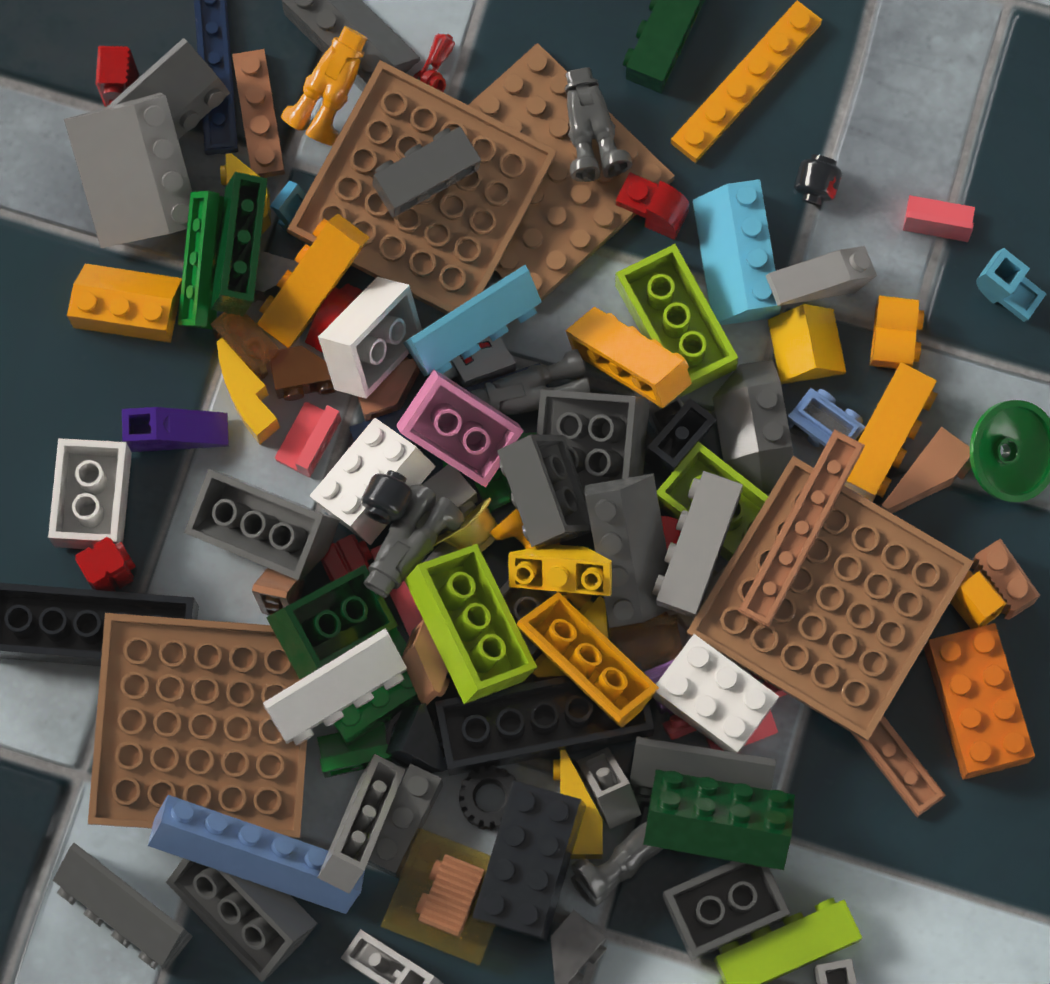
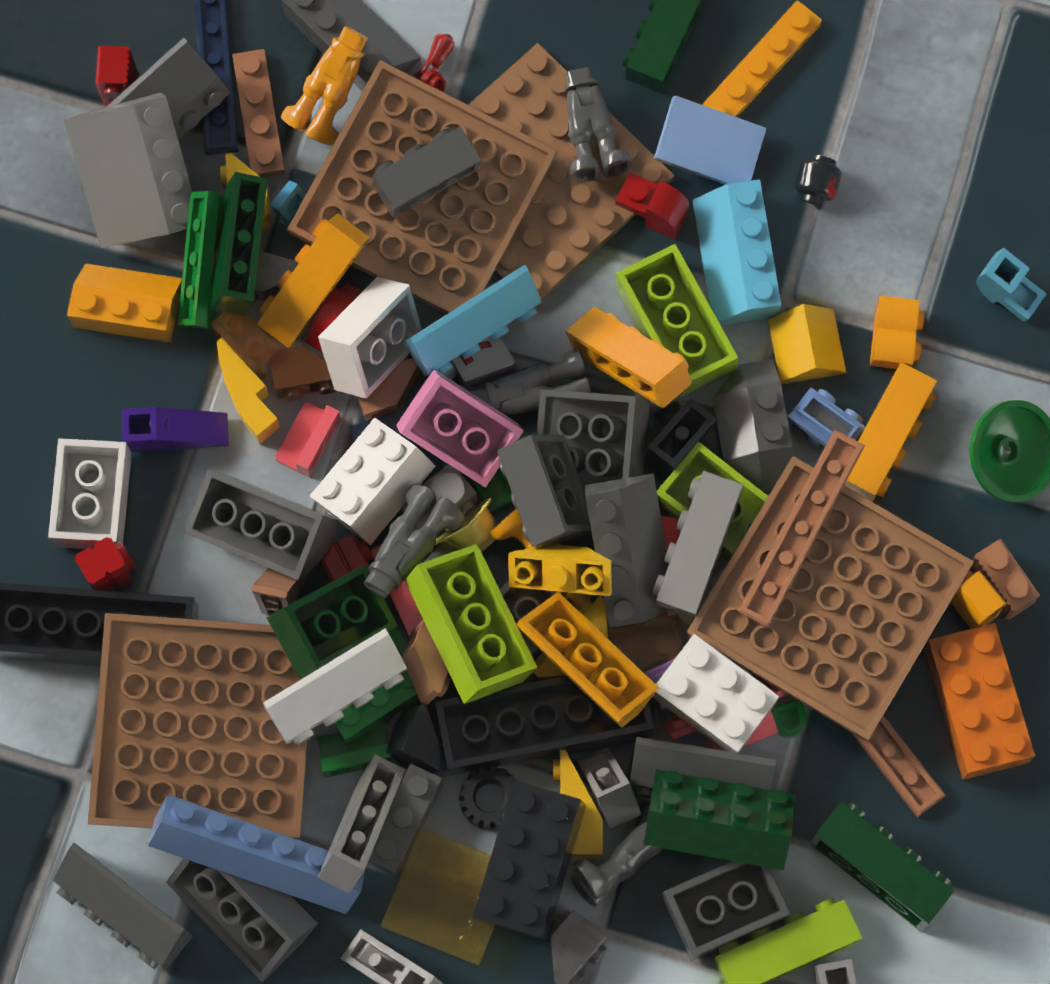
(386, 497): black head -> none
(448, 486): none -> light grey tile
(451, 895): nougat brick -> none
(709, 142): none -> light blue tile
(790, 718): none -> green tile
(822, 277): light grey slope -> none
(882, 866): none -> dark green brick
(932, 471): nougat slope -> none
(939, 218): coral panel -> none

